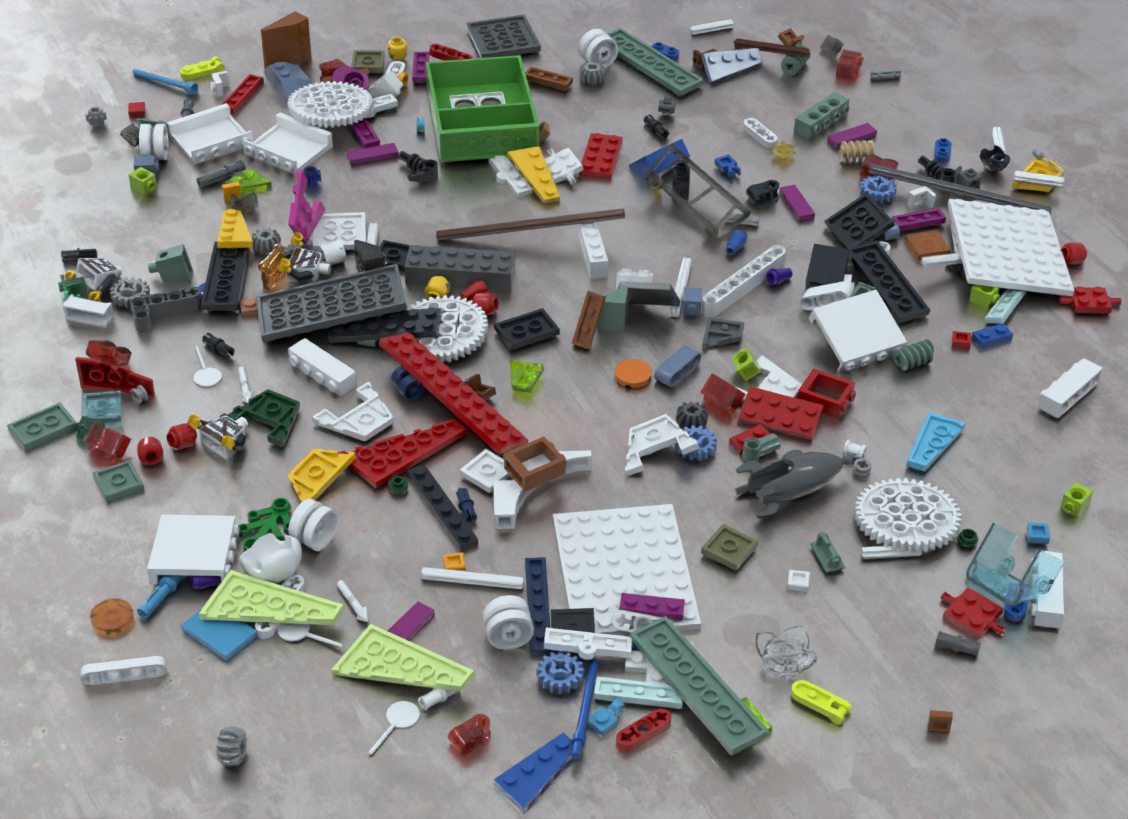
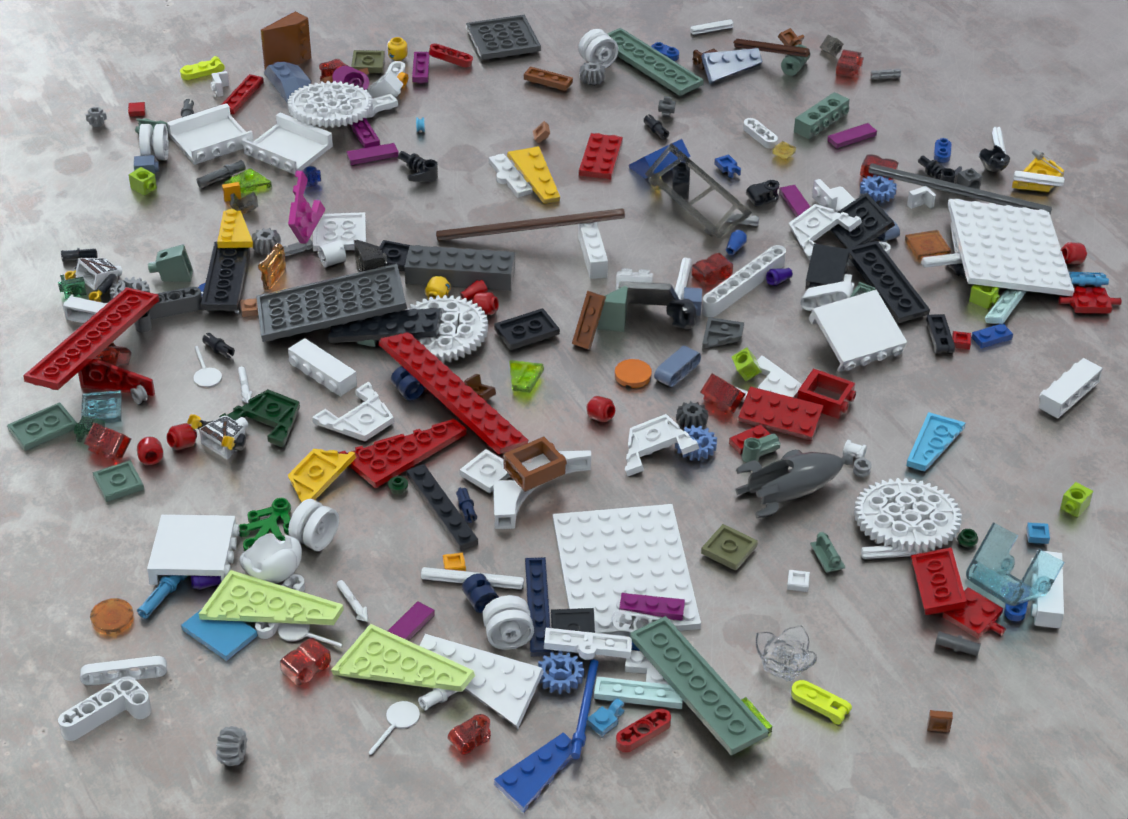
(91, 339): none -> red plate
(104, 705): none -> white beam
(131, 134): clear smoke bracket -> none
(190, 87): dark azure piece -> none
(304, 264): torso -> none
(305, 661): none -> clear red brick
(372, 233): white axle -> none
(478, 591): none -> dark blue wheel
(480, 129): bright green panel -> none
(498, 680): none -> white wing
(563, 165): white plate -> none
(600, 409): none -> red head
(682, 312): none -> black hair
(712, 269): none -> clear red brick
(818, 221): none -> white wing
(831, 198): none -> white bracket
(856, 150): tan piece -> none
(913, 355): sand green piece -> none
(919, 219): magenta plate -> none
(939, 581): none -> red plate
(940, 333): none -> black plate
(1089, 278): none -> dark azure plate

